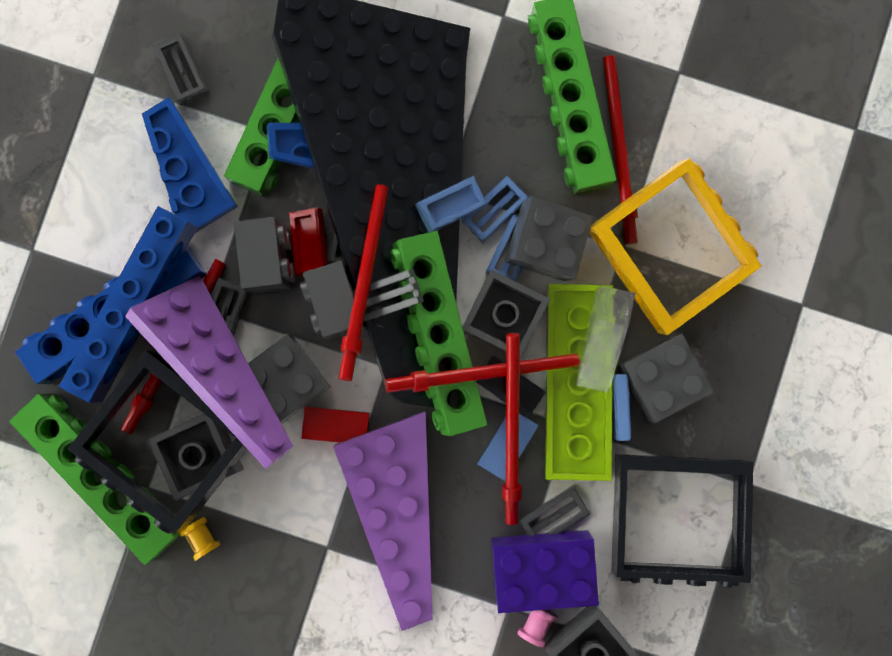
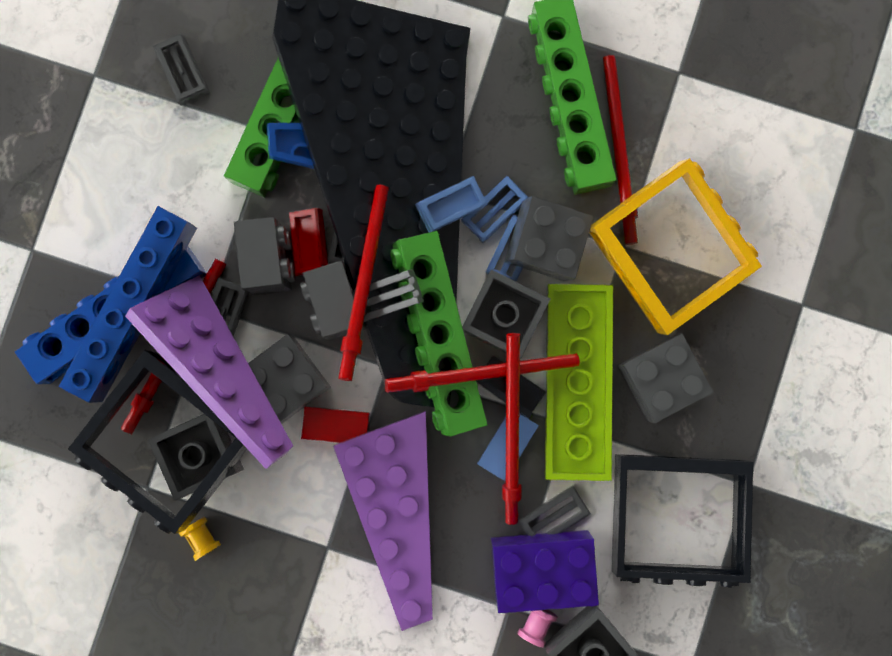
(34, 425): bright green brick -> none
(189, 177): blue wing -> none
(605, 337): clear slope -> none
(621, 408): medium blue tile -> none

